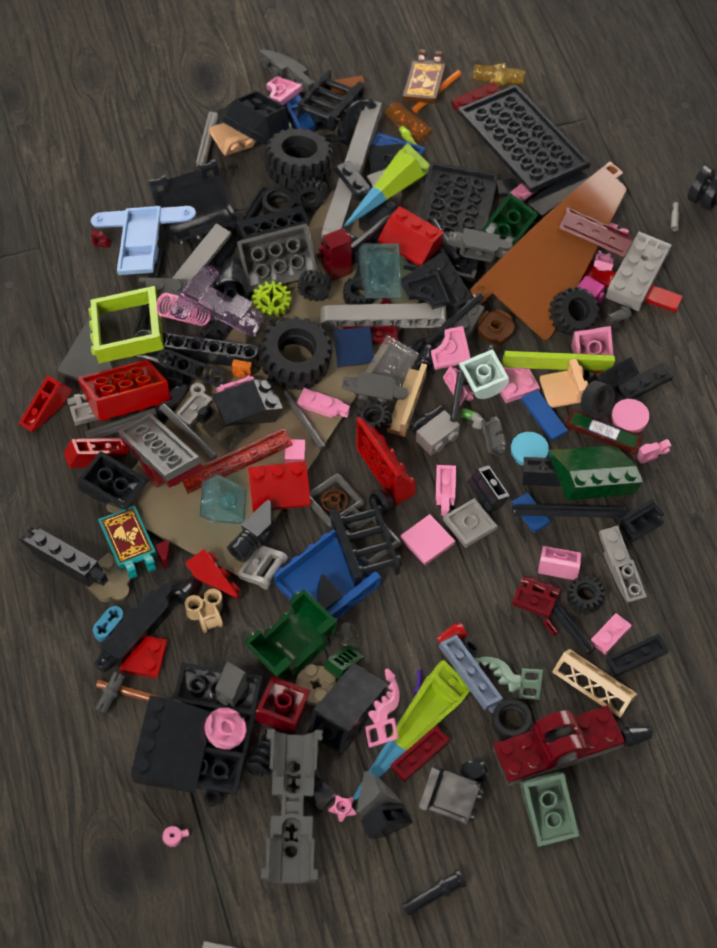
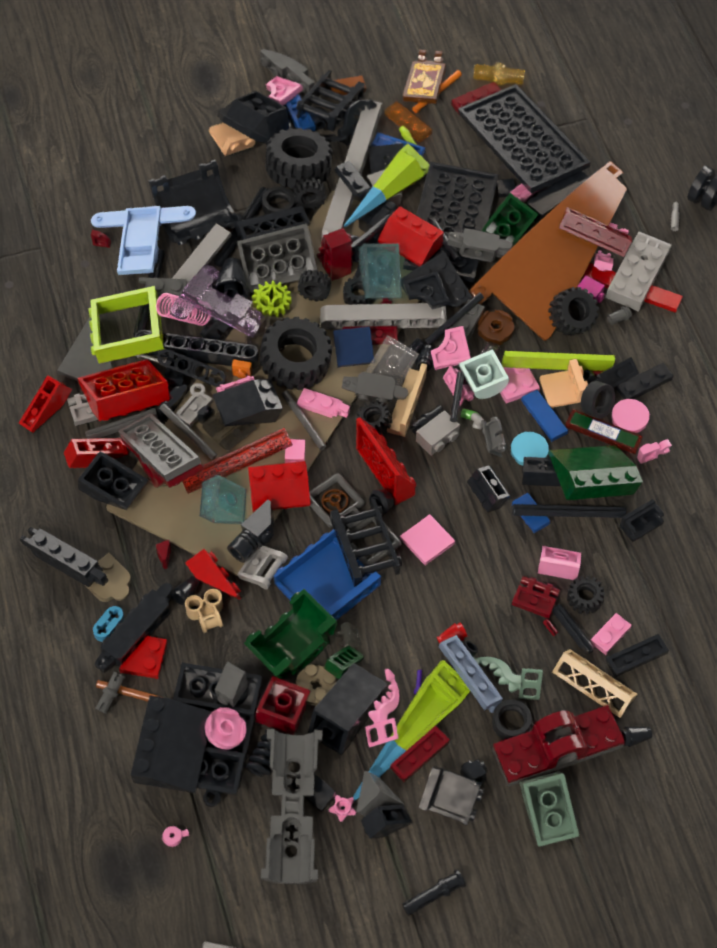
(128, 540): tile -> none
(206, 139): light grey axle -> none
(327, 593): black slope -> none
(445, 487): bright pink hinge -> none
(470, 522): light grey plate -> none
(593, 341): bright pink slope -> none
(620, 565): light grey slope -> none

